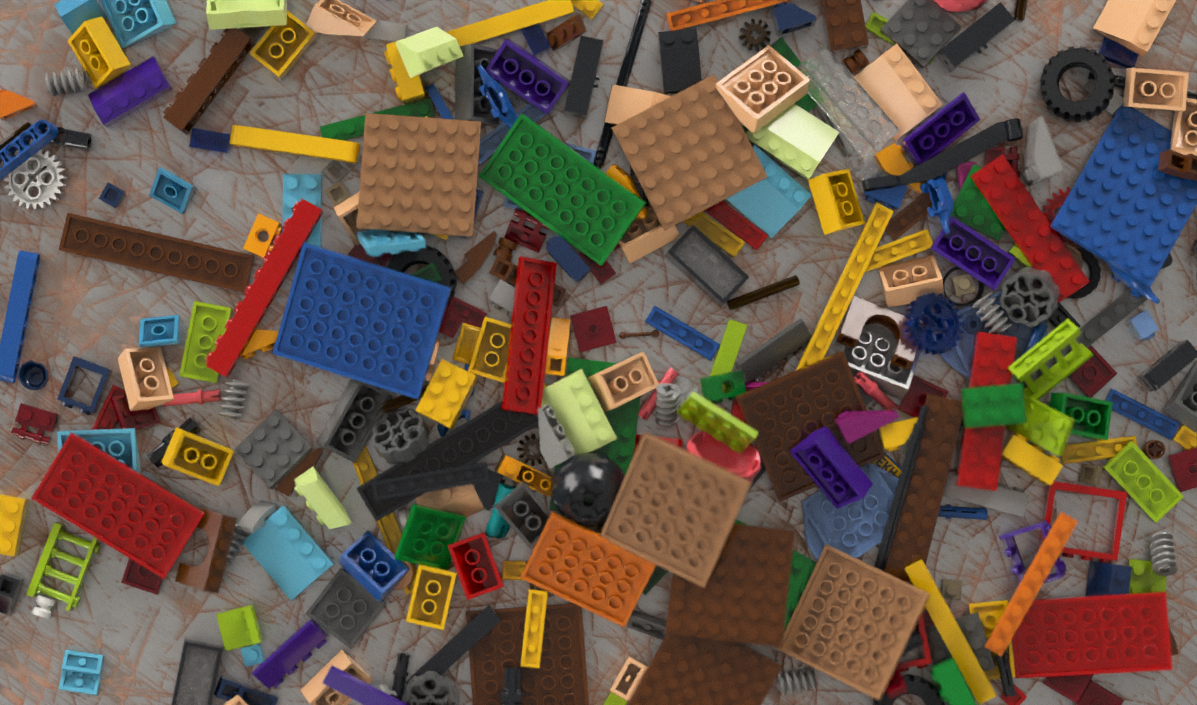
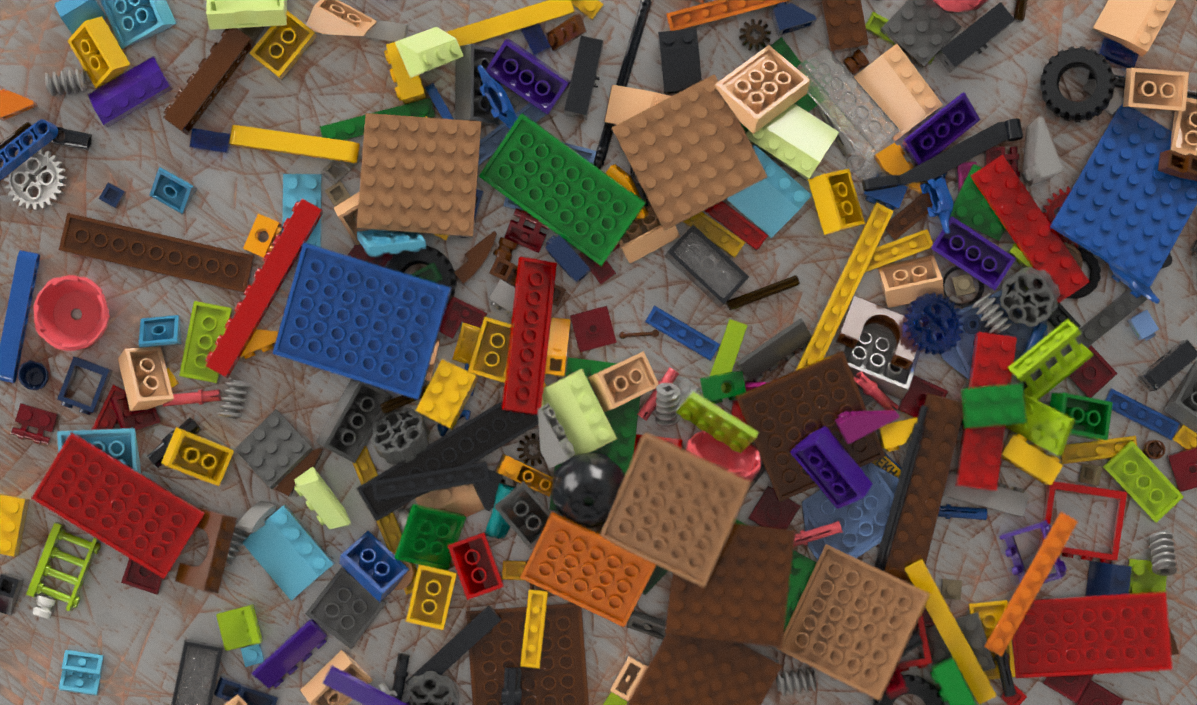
(55, 307): none -> coral piece
(772, 513): none -> dark red plate
(817, 533): none -> coral pin

